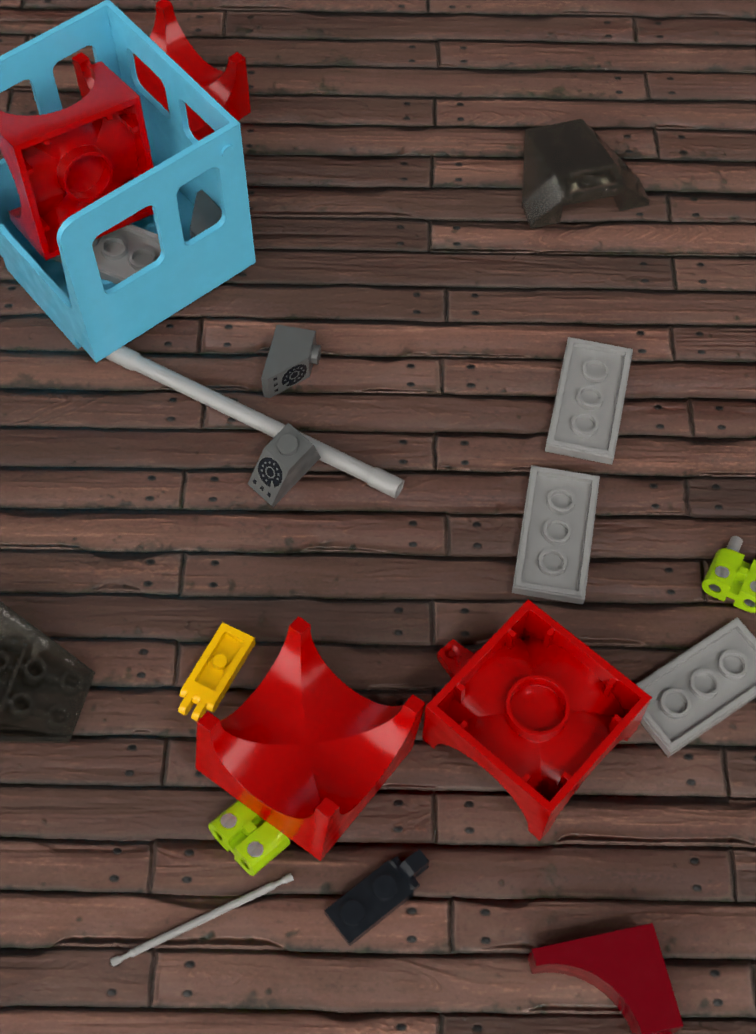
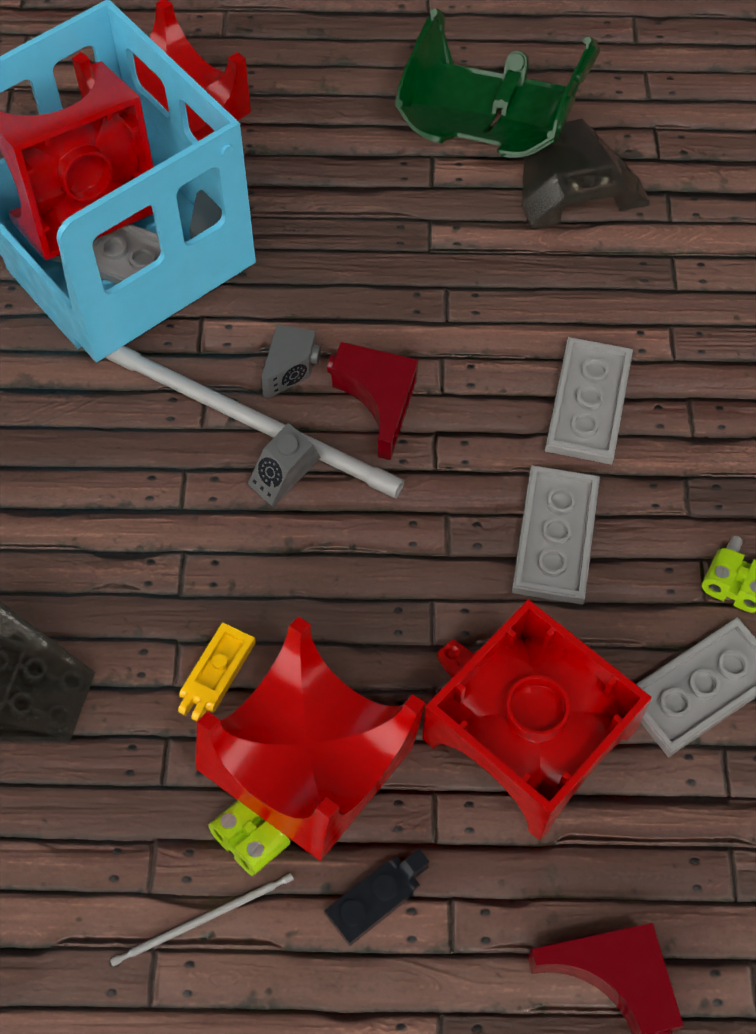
(381, 383): none -> dark red arch
(463, 101): none -> dark green piece

